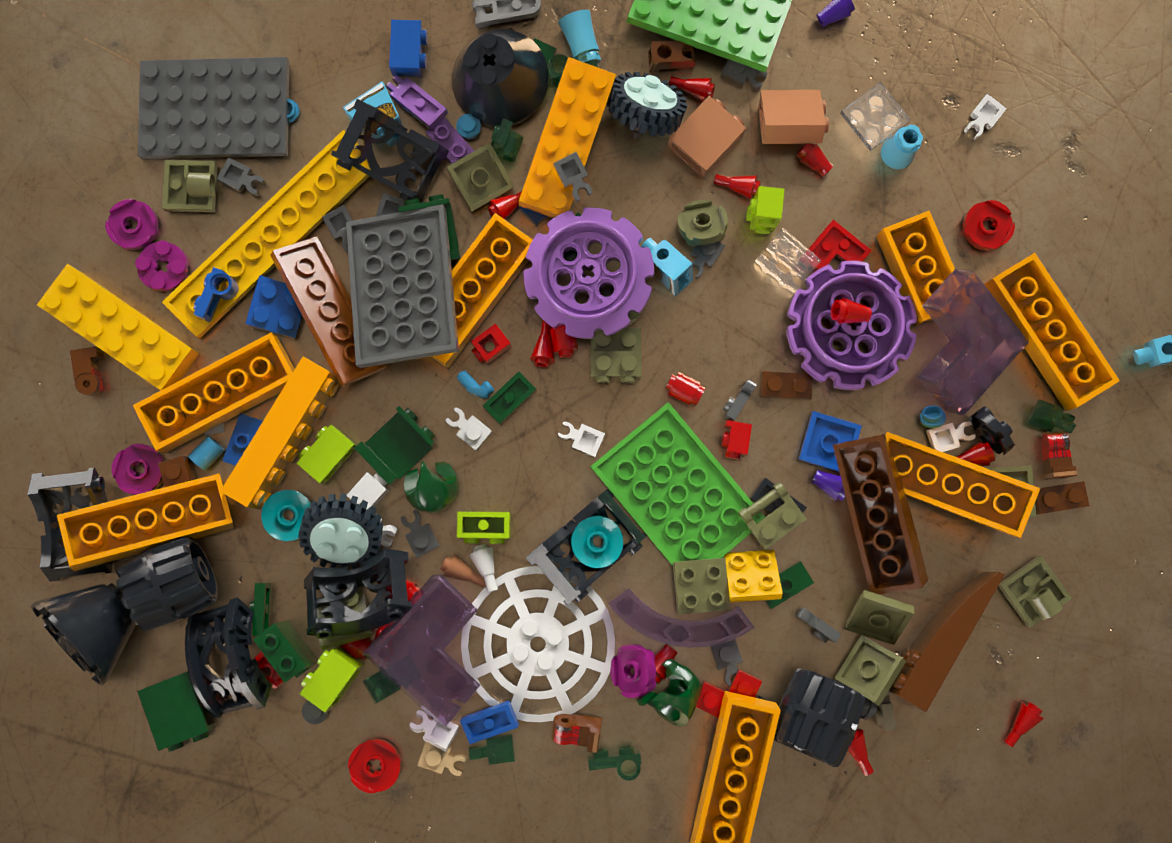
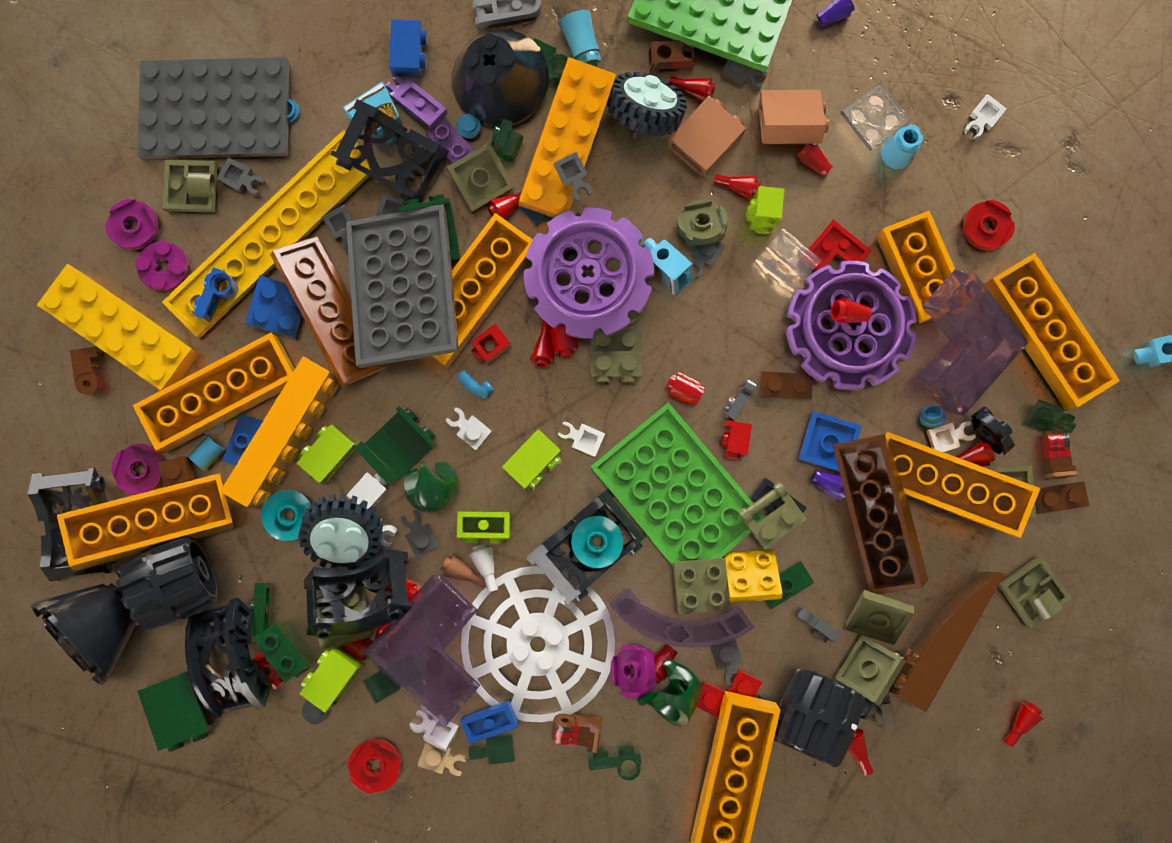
(509, 397): dark green plate -> none
(533, 461): none -> lime brick

